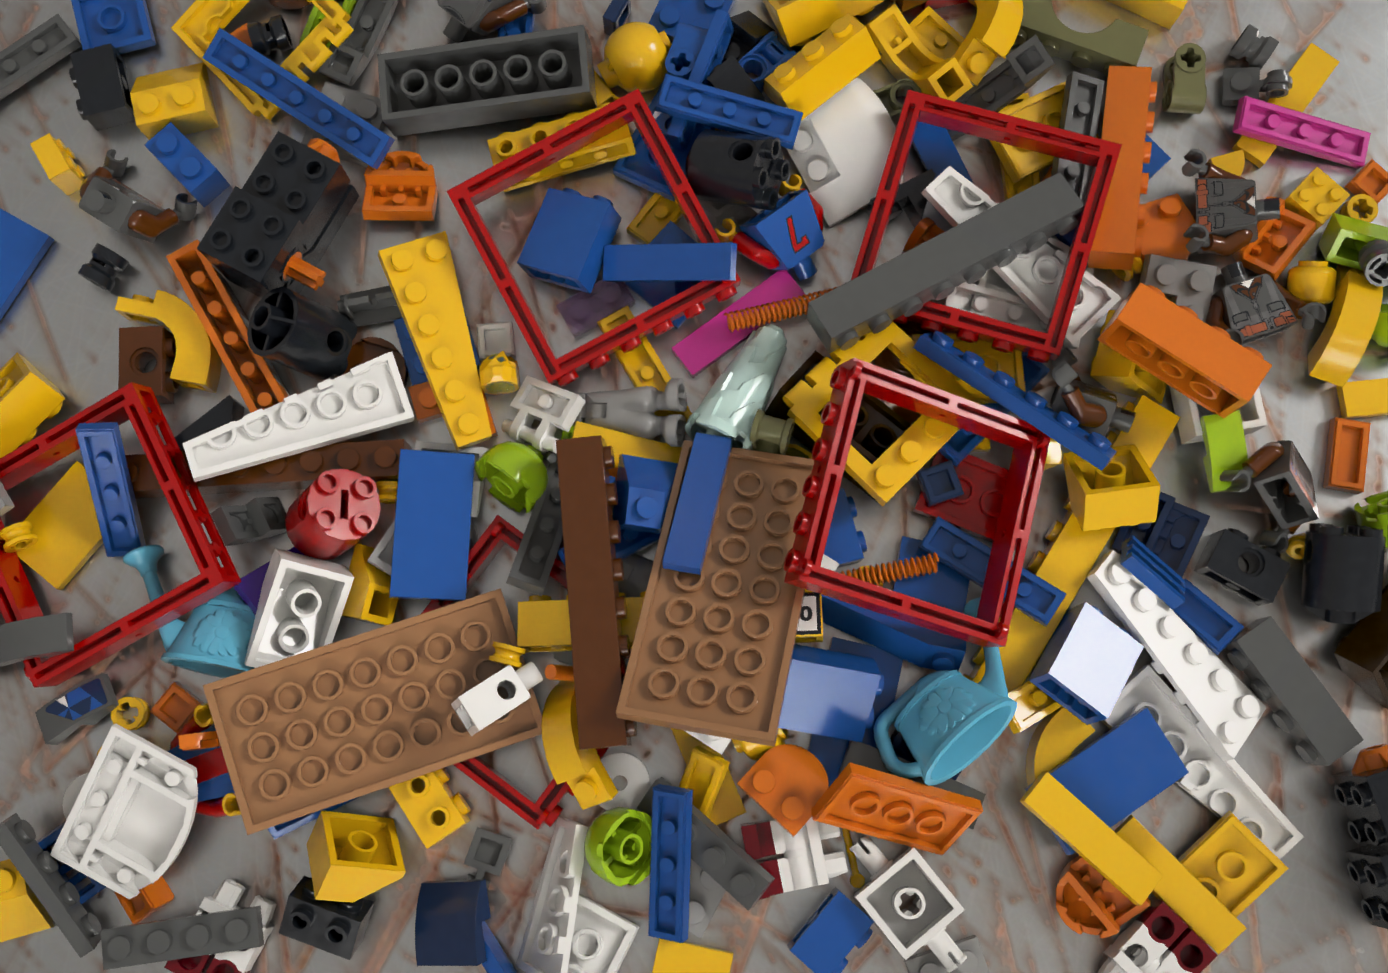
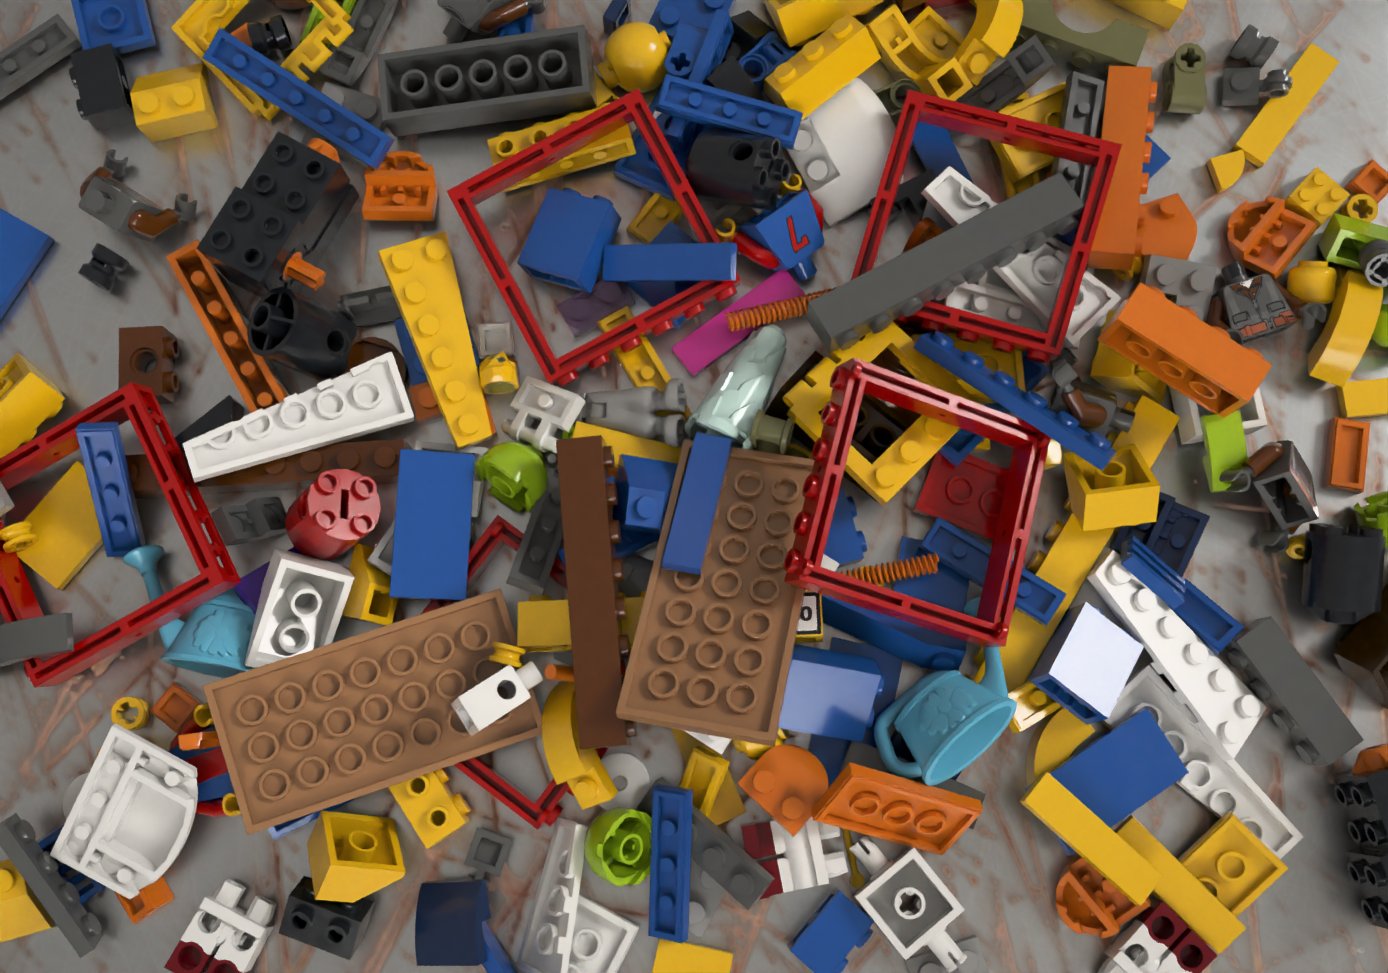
(58, 163): yellow piece -> none
(77, 706): slope -> none
(182, 937): dark grey plate -> none
(187, 164): blue brick -> none
(196, 358): yellow arch -> none
(387, 491): yellow bush -> none
(939, 483): dark blue tile -> none
(1221, 566): black brick -> none
(1224, 208): torso -> none
(1301, 132): dark pink tile -> none

